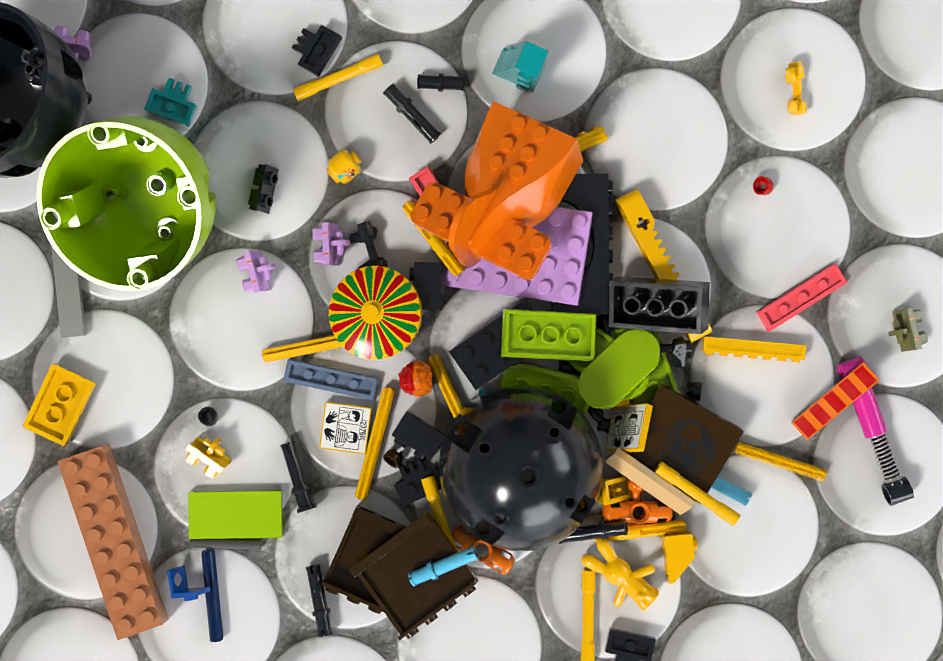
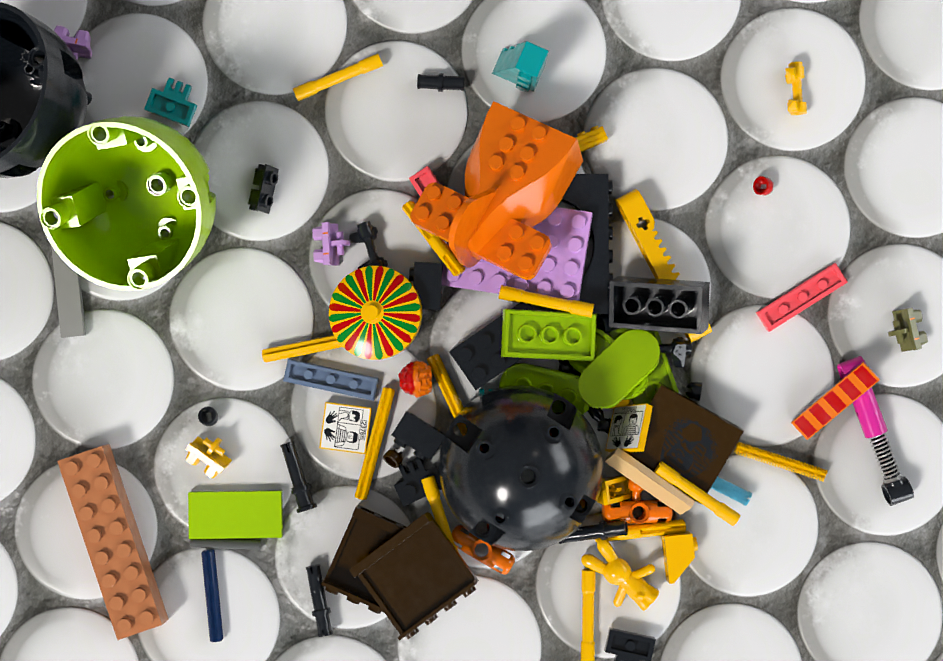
(59, 404): yellow plate -> none
(182, 590): blue bracket -> none
(258, 270): lavender hips -> none
(316, 49): black hinge -> none
(344, 166): yellow head -> none
(404, 106): black pin -> none
(434, 569): medium azure pin -> none
(572, 306): none -> yellow piece
(753, 349): yellow piece -> none

